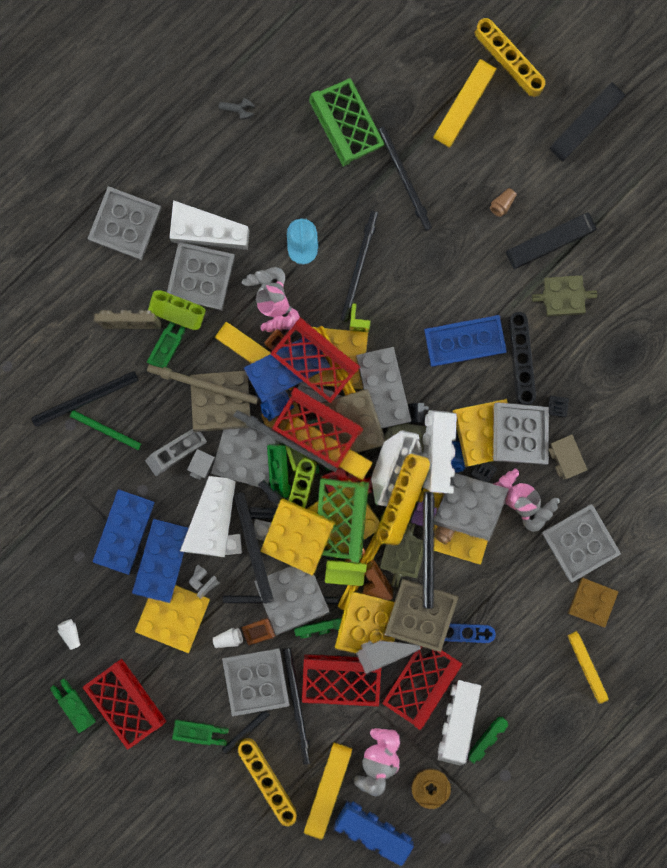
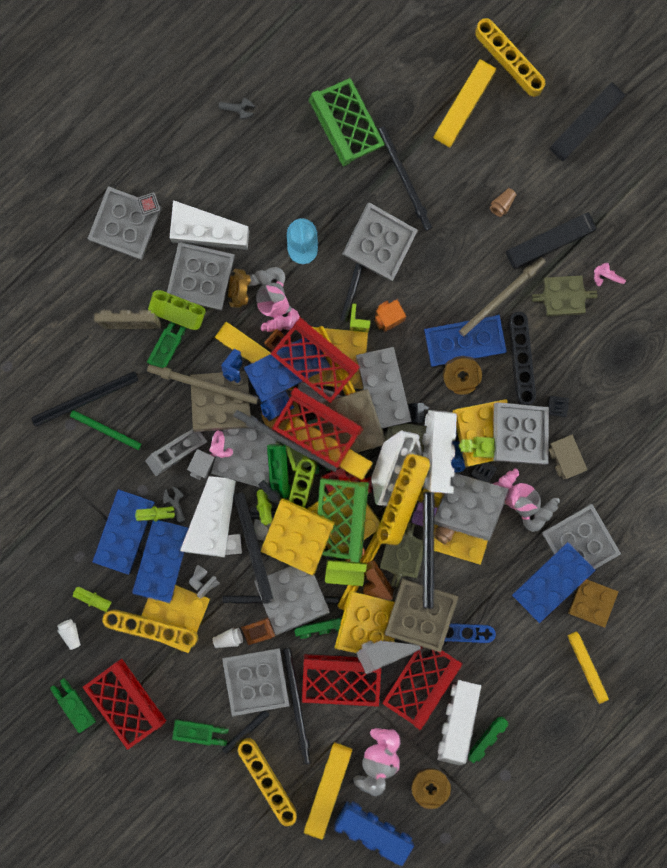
(92, 599): none -> lime axle
(141, 631): none -> yellow beam
(148, 204): none -> tile
(154, 513): none -> lime axle
(175, 503): none -> dark grey bar
(217, 448): none -> bright pink piece
(232, 365): none -> blue bracket
(238, 288): none -> pearl gold plate
(264, 507): none -> lime axle
(379, 242): none -> light grey plate
(389, 315): none -> orange brick
(470, 381): none -> pearl gold plate
(480, 446): none -> lime plate
(527, 273): none -> dark tan bar
(553, 582): none -> blue plate
(604, 270): none -> bright pink piece

